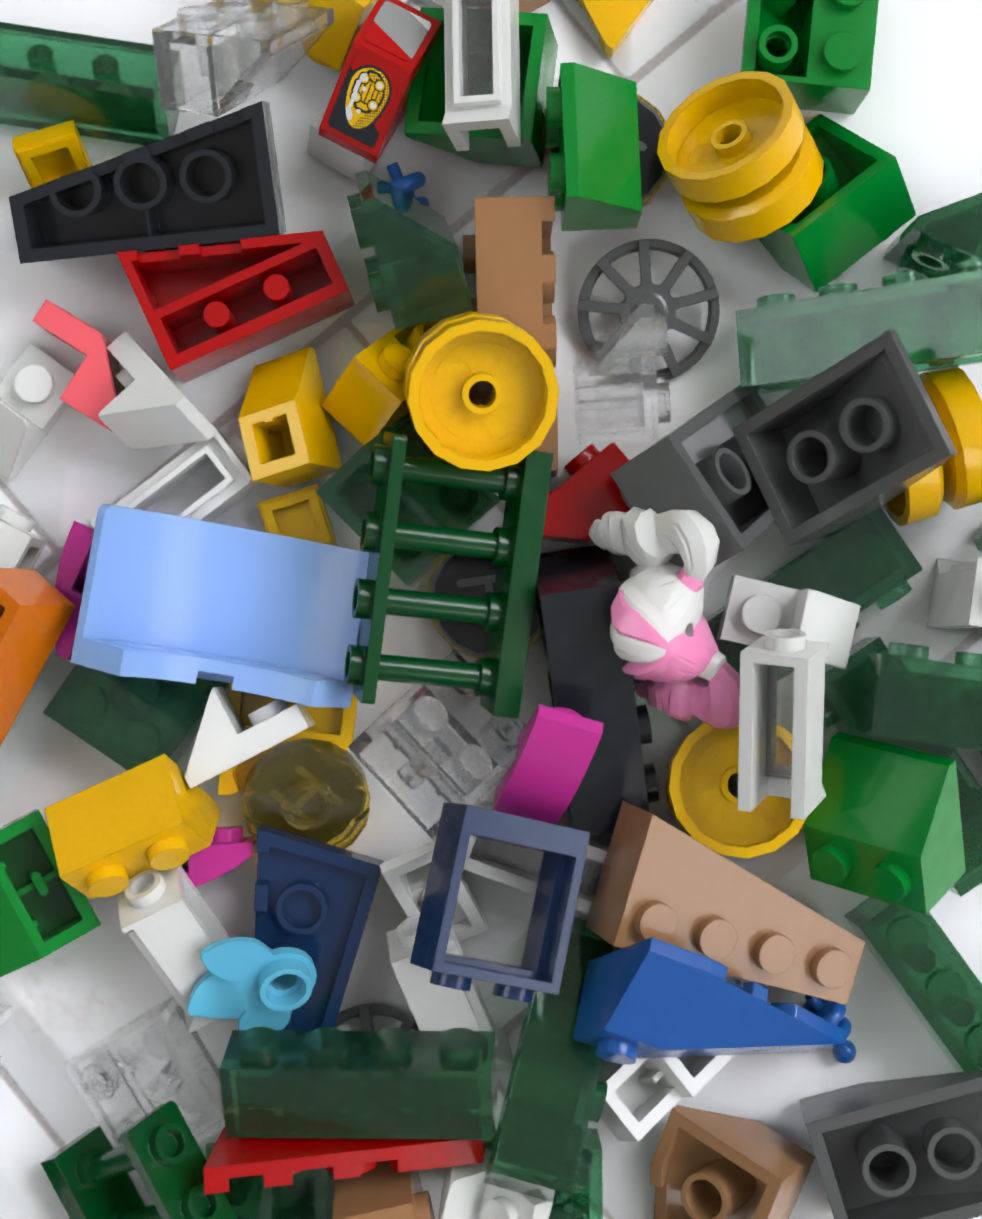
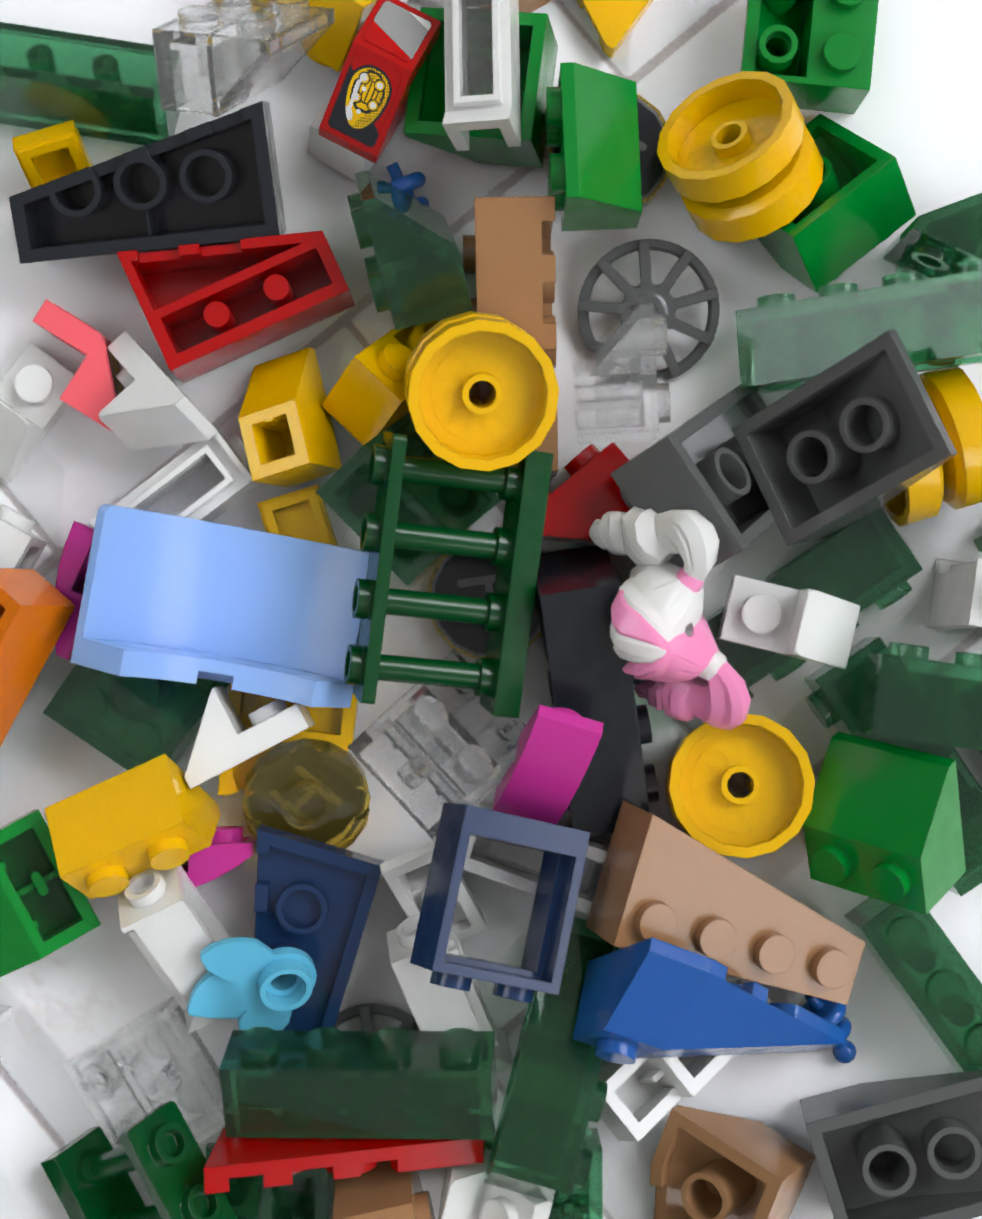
(782, 721): white window -> none

